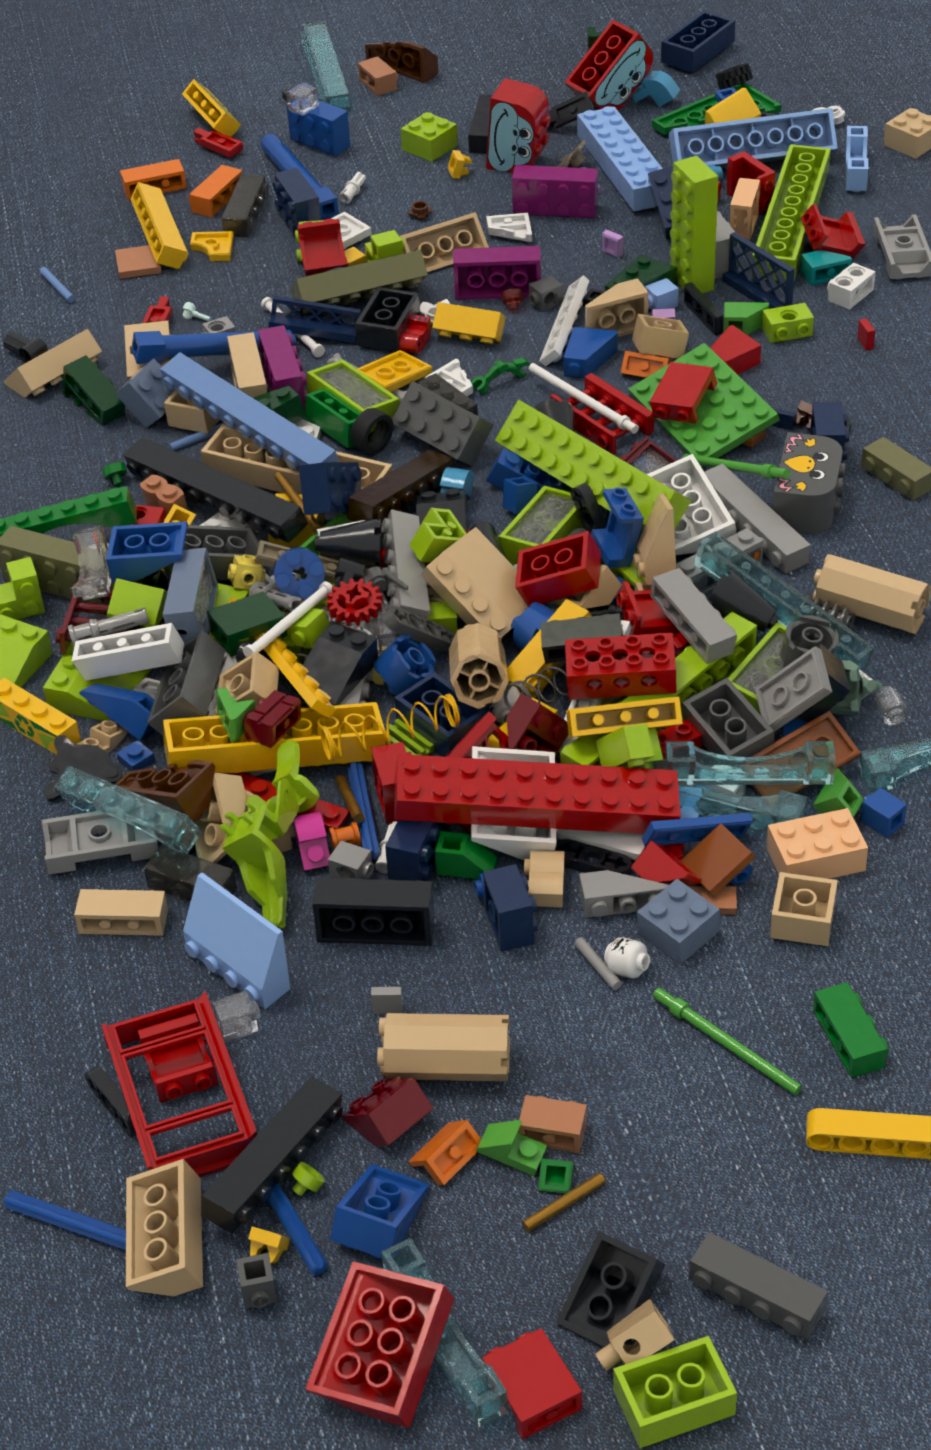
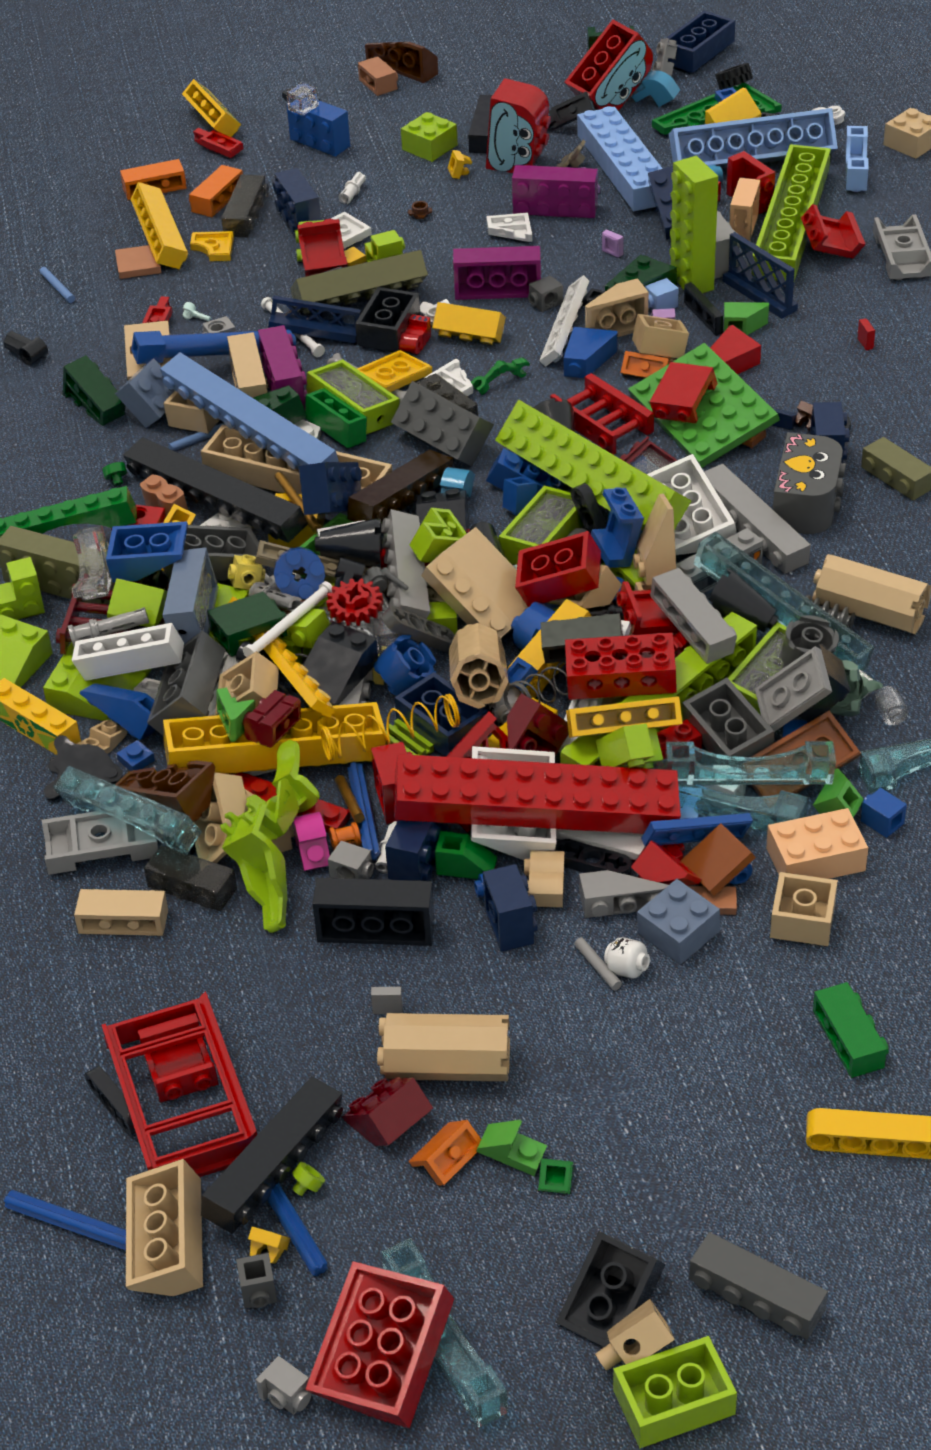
(48, 367): tan slope -> none
(236, 943): light blue slope -> none
(236, 1015): clear brick -> none
(284, 1386): none -> light grey brick
(286, 160): blue brick -> none
(325, 65): clear light blue brick -> none
(363, 426): black tyre -> none
(377, 1210): blue slope -> none
(440, 240): tan slope -> none
(512, 298): clear red tile -> none
(519, 671): none -> blue plate
(535, 1381): red panel -> none
(554, 1122): nougat brick -> none
(563, 1202): pearl gold bar -> none
(622, 422): white bar -> none
(665, 50): none -> light grey hinge
(681, 1009): bright green bar -> none
(766, 471): bright green bar -> none
(787, 322): lime brick -> none
(822, 266): teal slope -> none
(851, 286): white brick -> none

